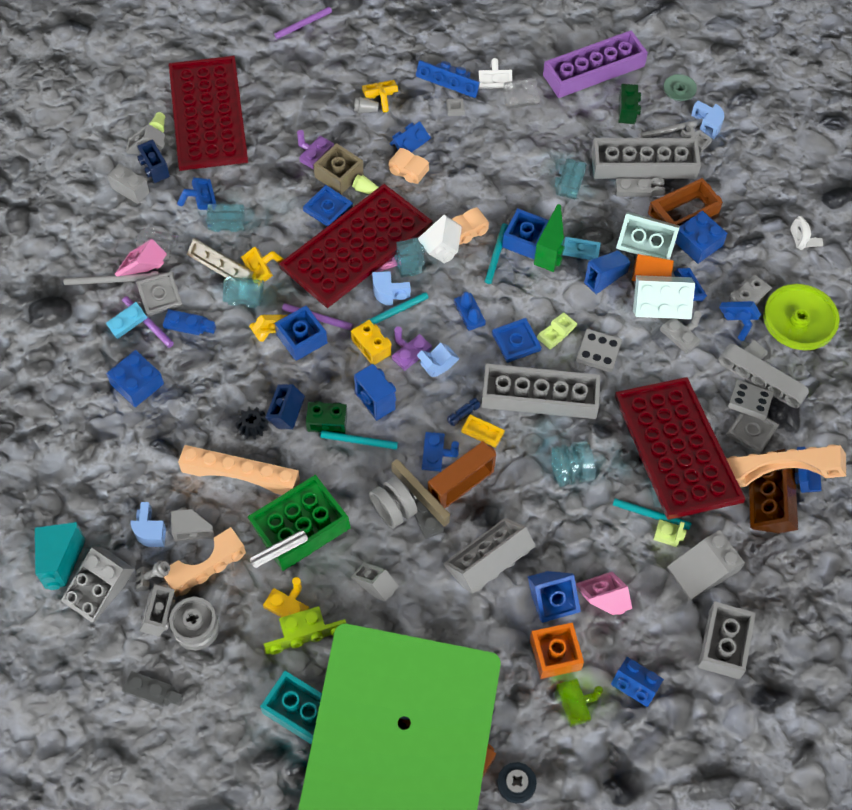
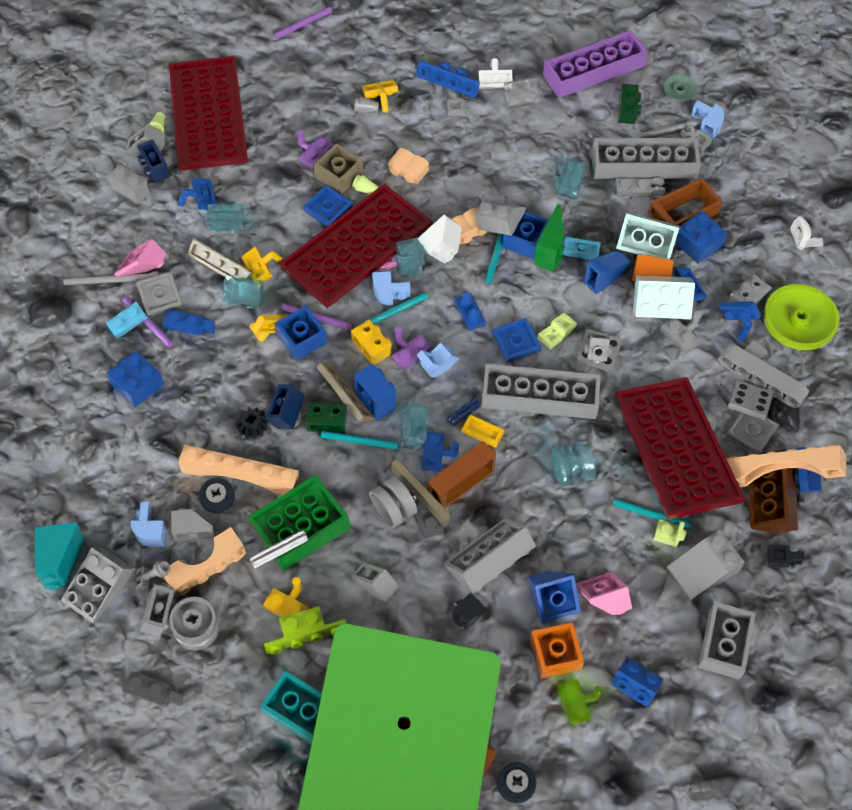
(219, 502): none -> black wheel
(345, 392): none -> dark tan tile
(412, 138): blue bracket -> none
(414, 426): none -> clear light blue brick
(467, 611): none -> black brick
(499, 217): none -> light grey slope
(600, 342): none -> light grey brick
(782, 556): none -> black plate

